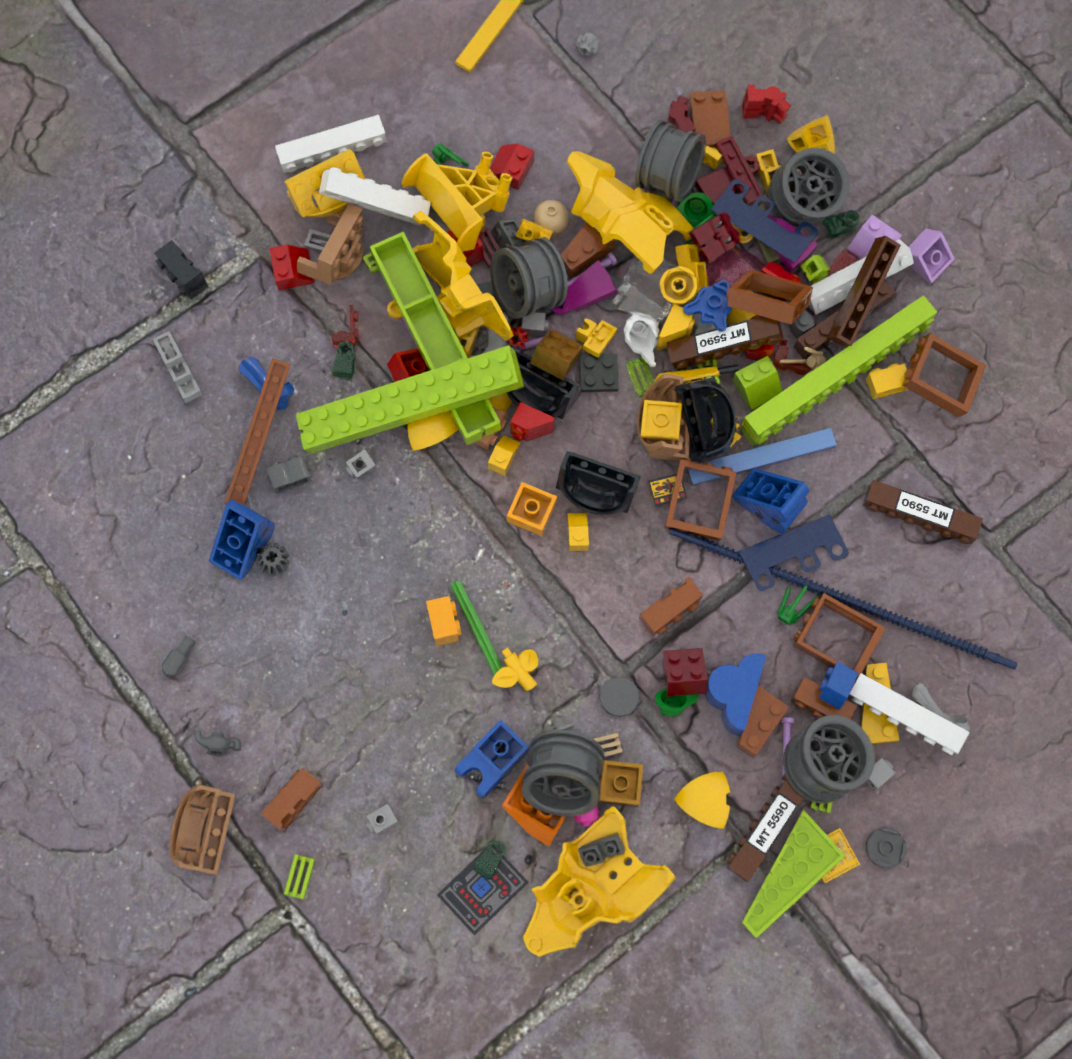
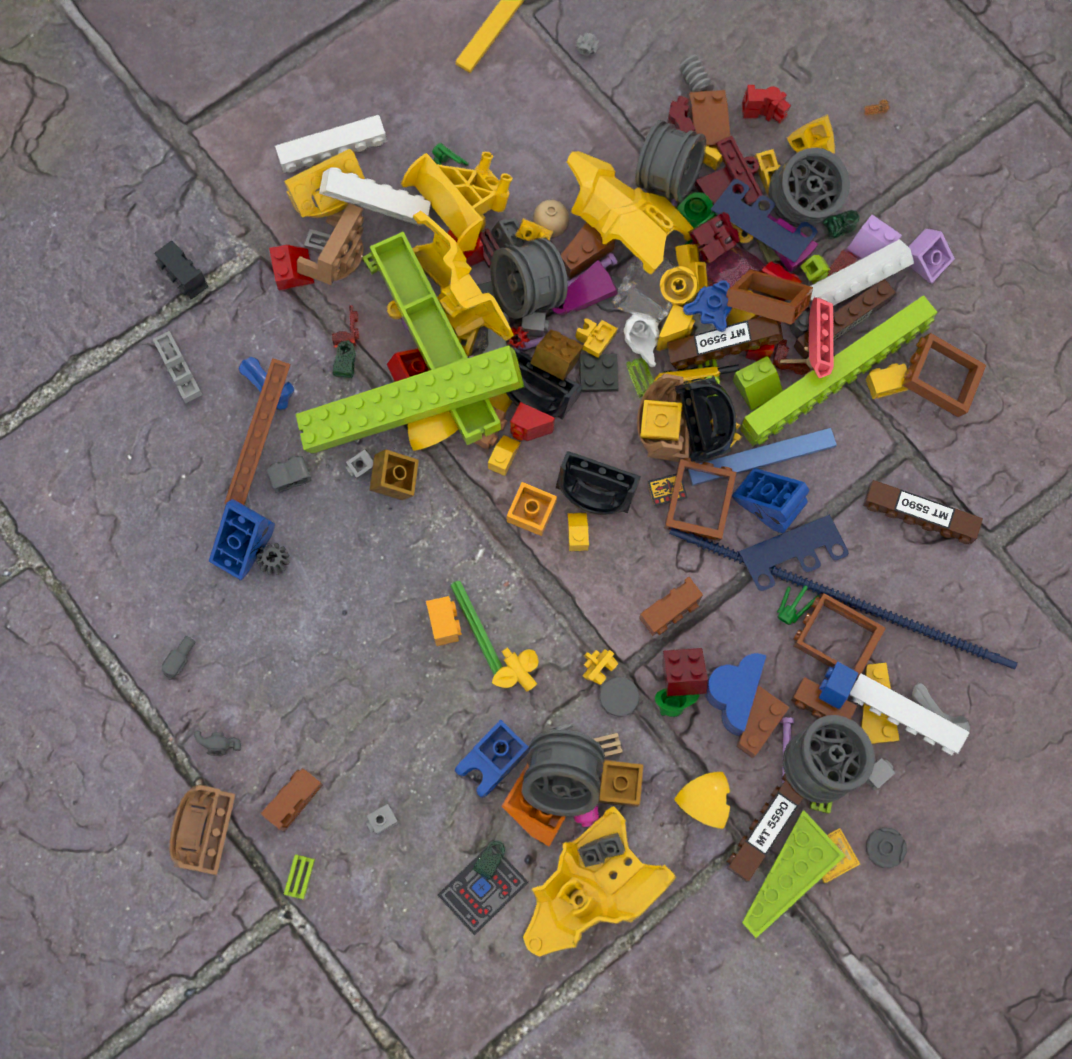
(394, 474): none -> pearl gold brick
(515, 161): red slope -> none
(597, 662): none -> yellow hips
(695, 75): none -> light grey piece
(821, 337): none -> coral brick
(864, 291): reddish brown brick -> none
(882, 107): none -> clear orange arm

